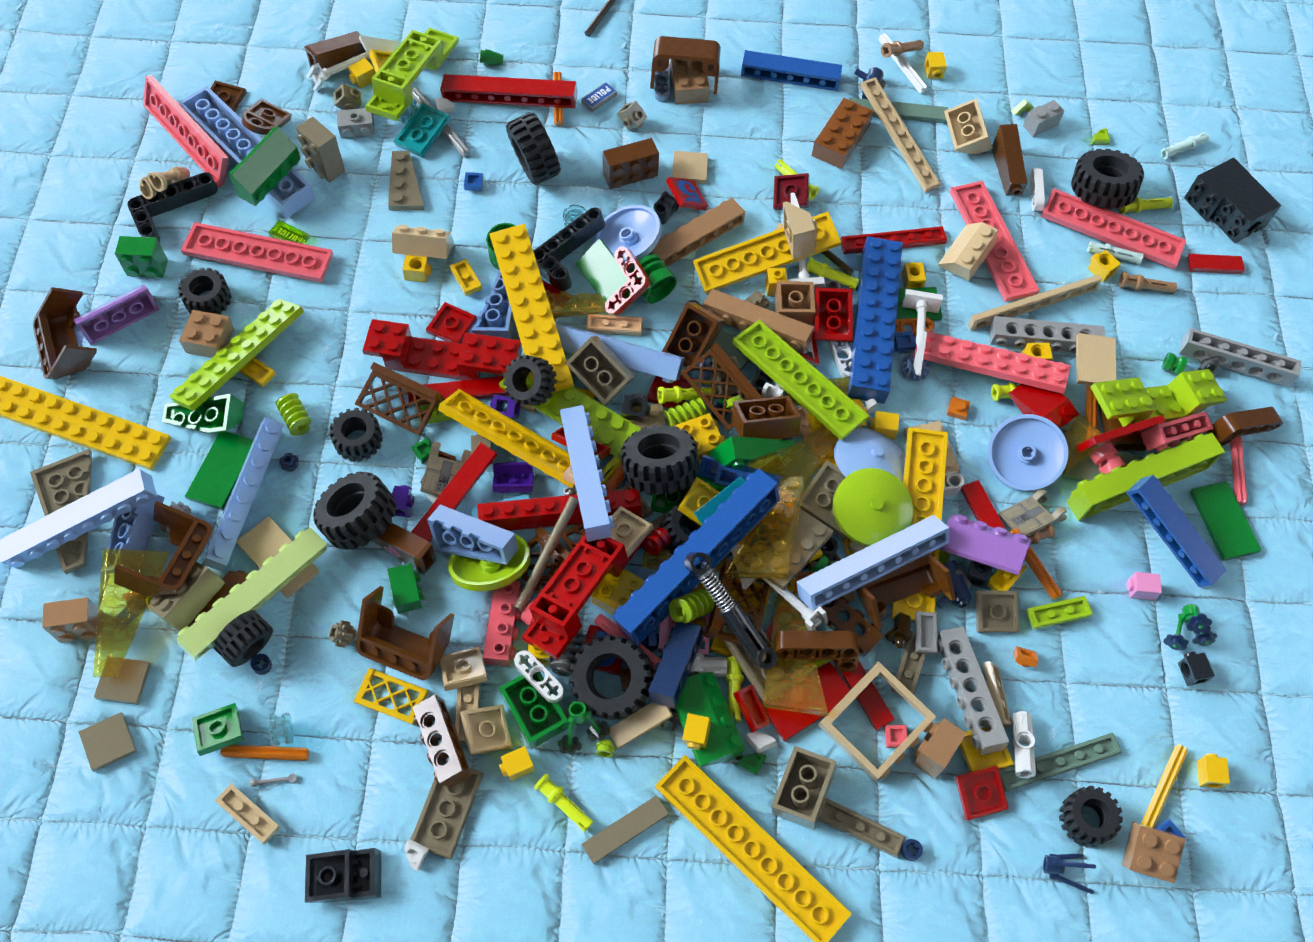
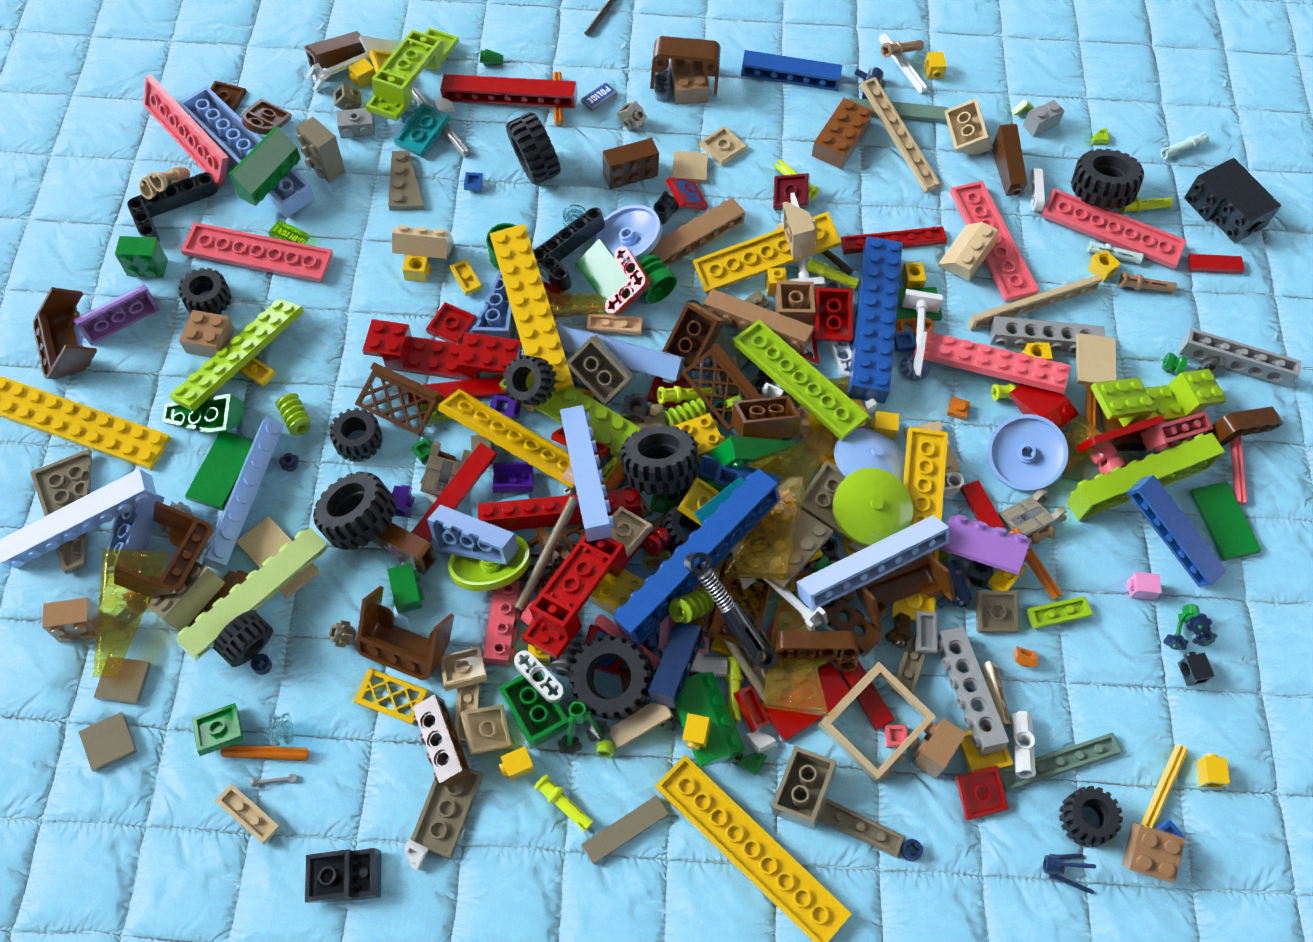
(723, 146): none -> tan tile

